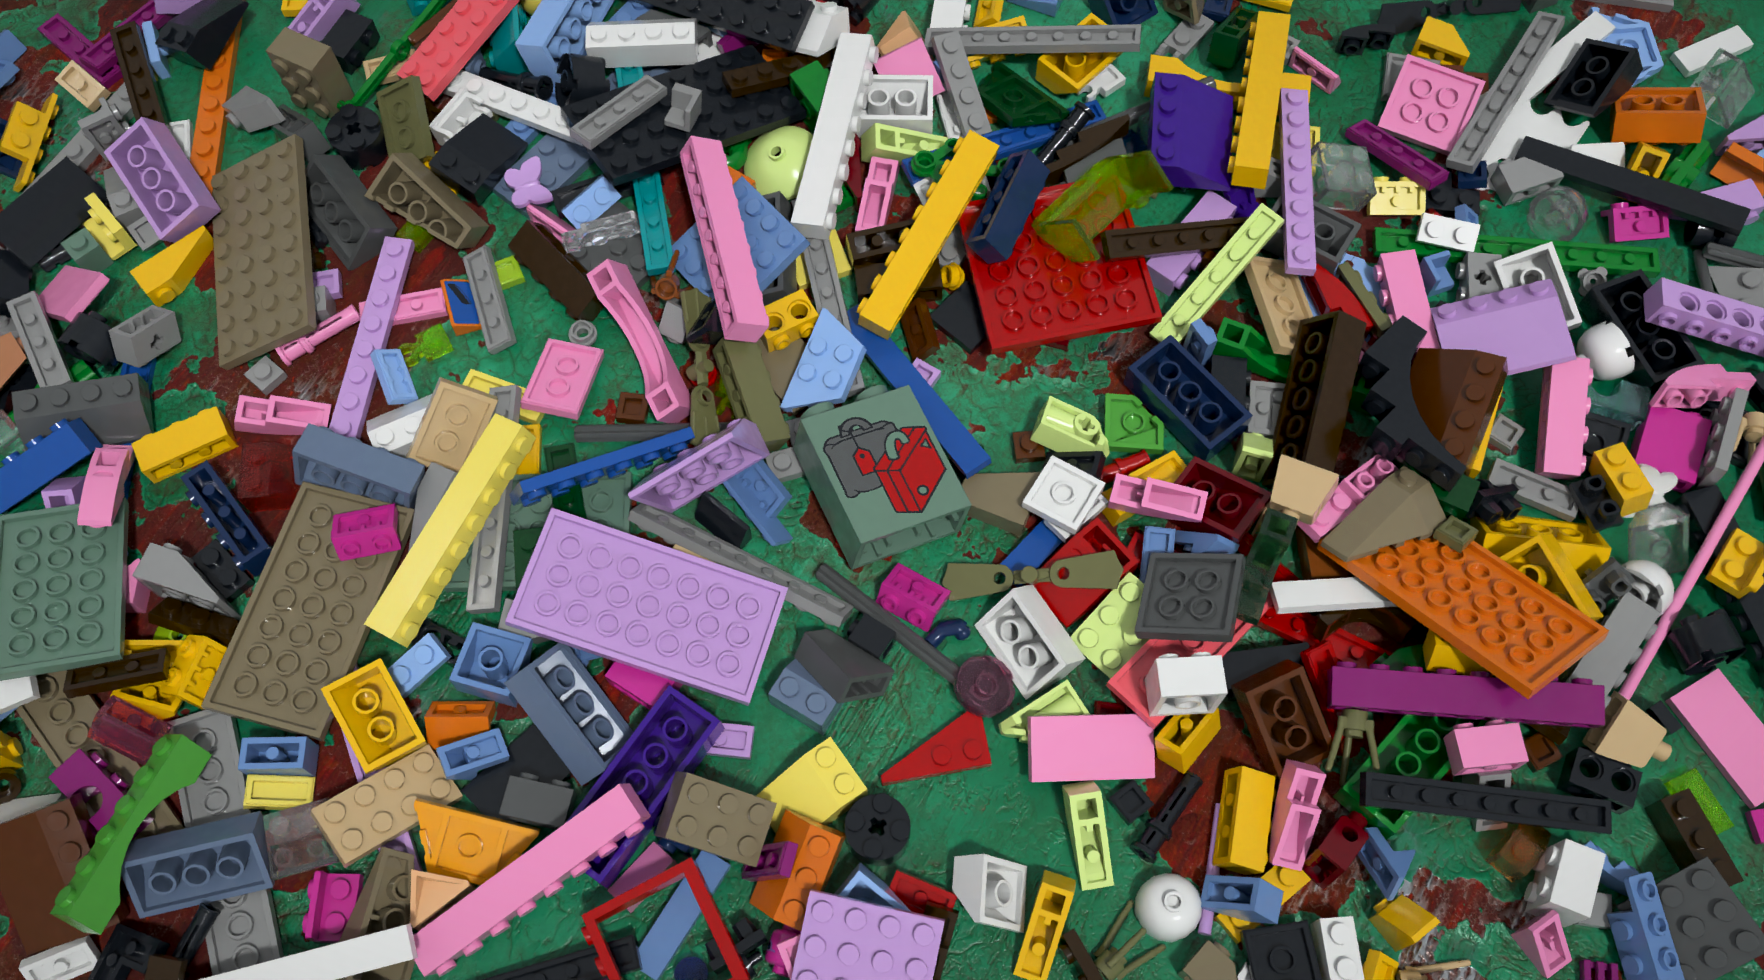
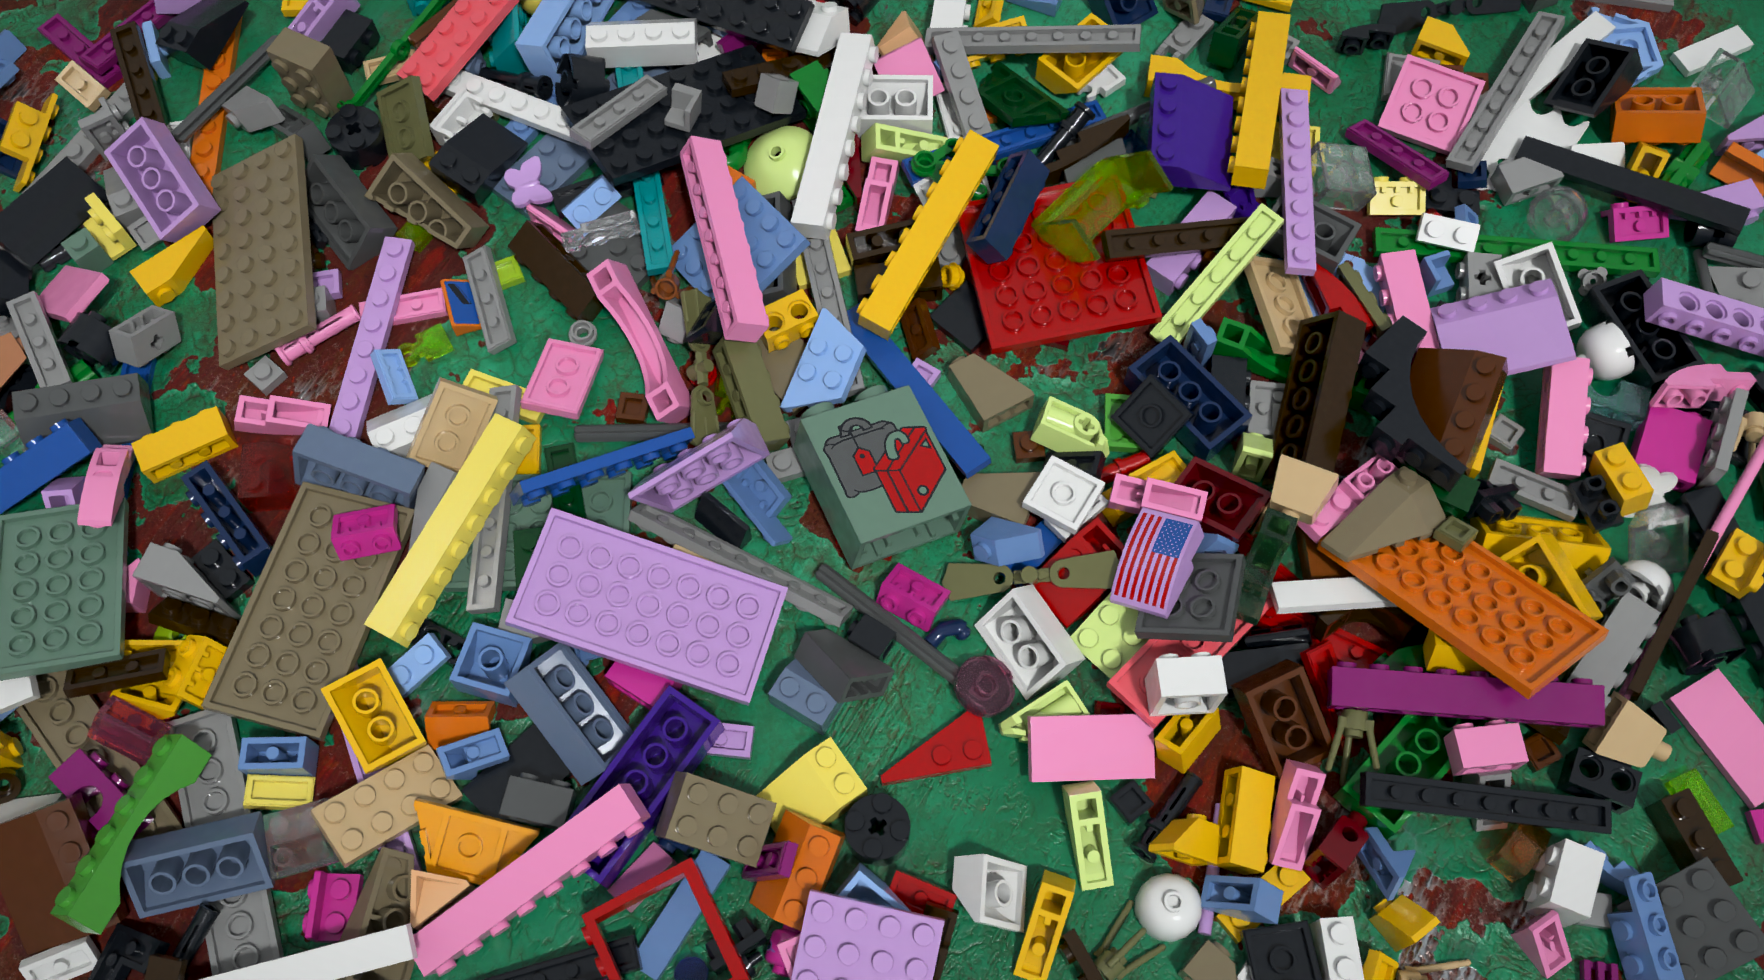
(224, 92): none -> dark grey axle
(776, 93): none -> light grey panel
(988, 391): none -> dark tan slope
(1006, 542): none -> medium blue slope
(1152, 415): none -> black plate
(1156, 562): none -> slope
(1188, 841): none -> yellow slope
(1278, 635): none -> black slope
(1671, 615): none -> dark brown tile

